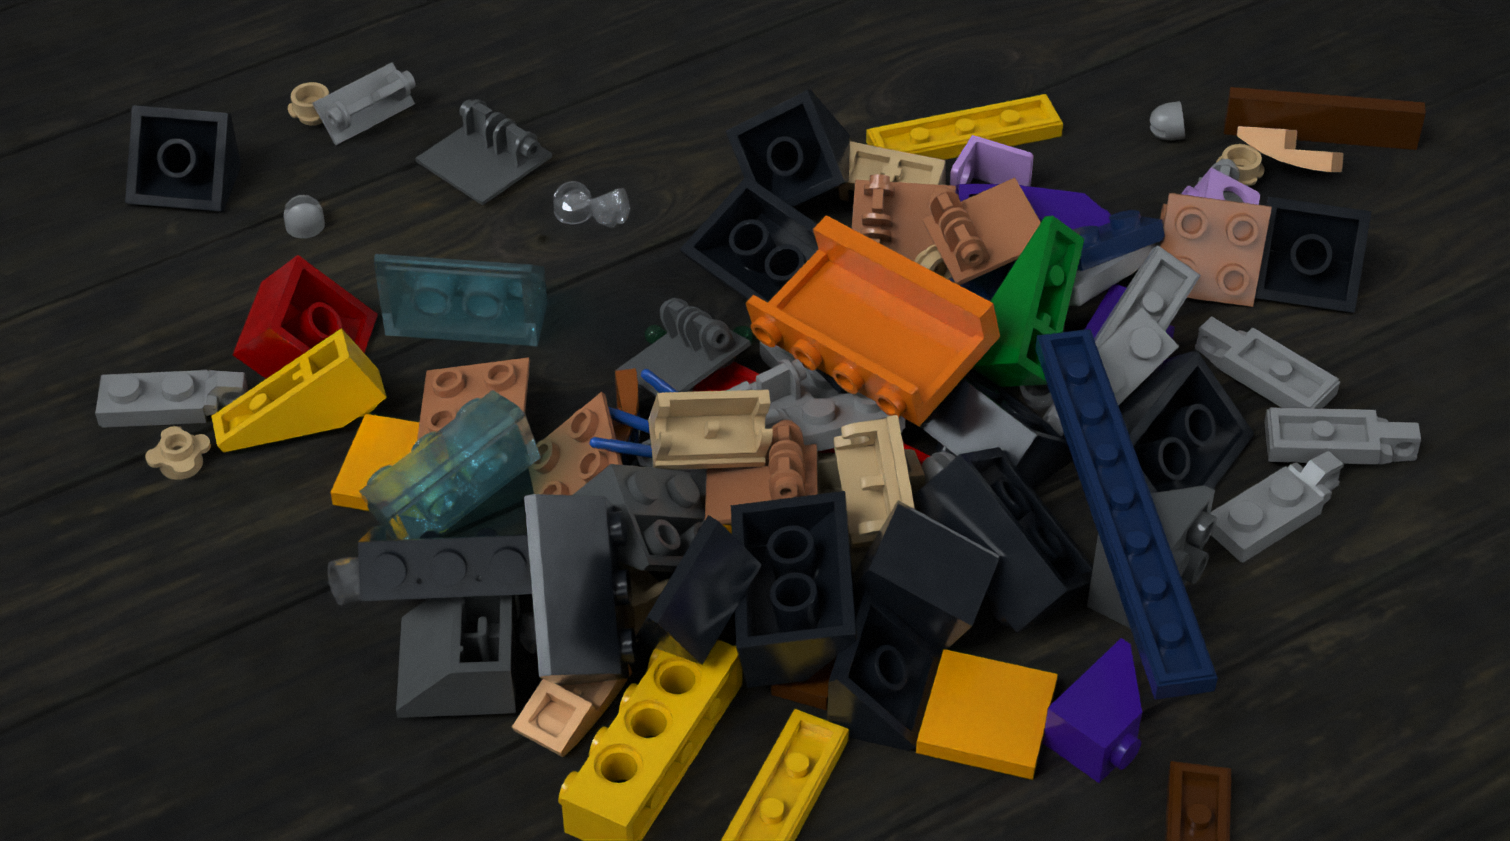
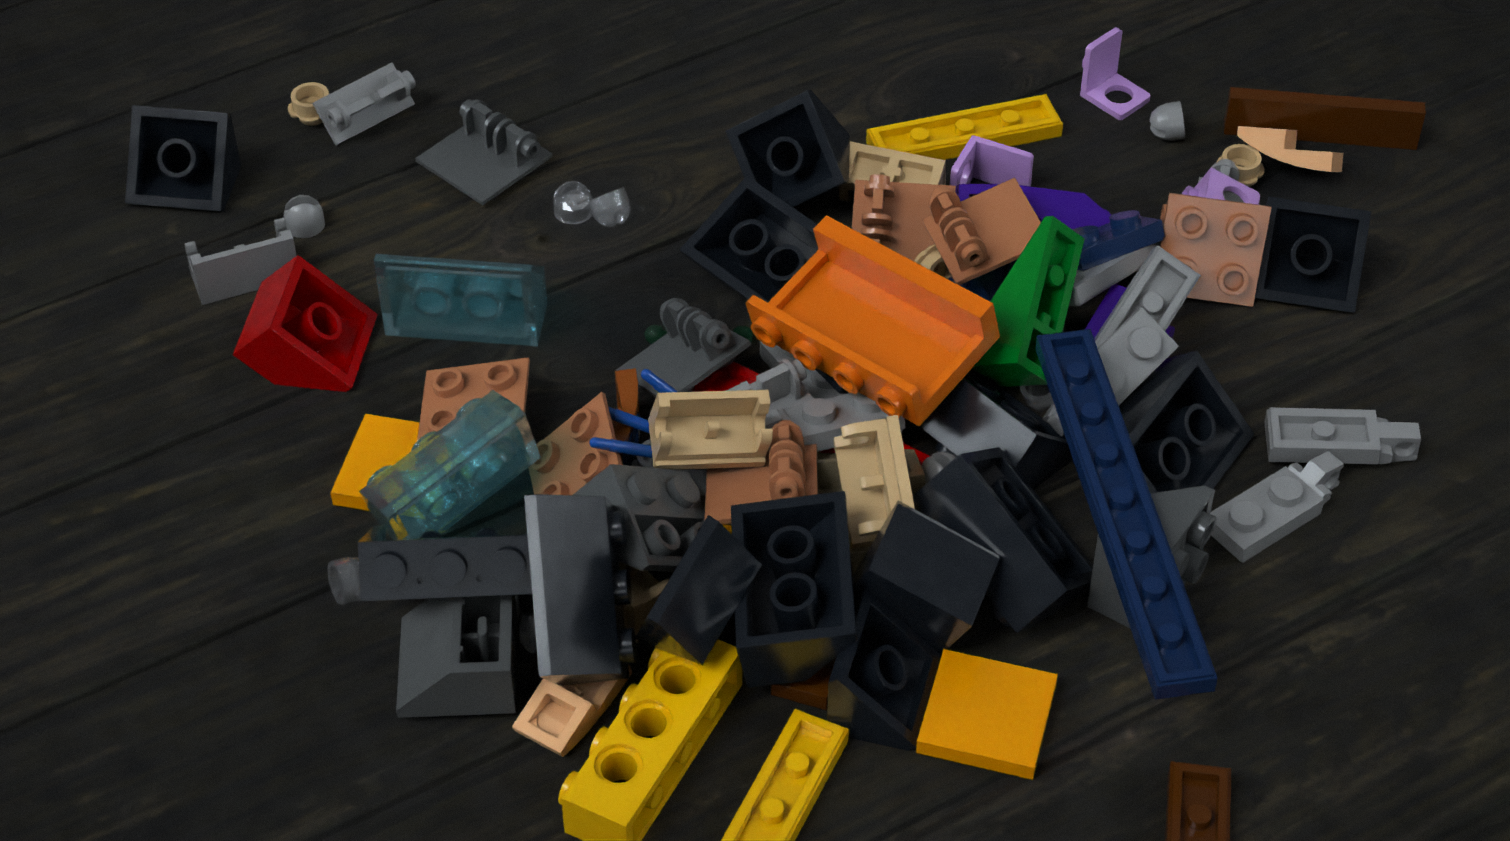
(166, 397): light grey hinge -> none
(178, 453): tan plate -> none
(240, 268): none -> light grey hinge
(306, 397): yellow slope -> none
(1098, 716): dark purple slope -> none
(1101, 77): none -> lavender bracket
(1266, 366): light grey hinge -> none

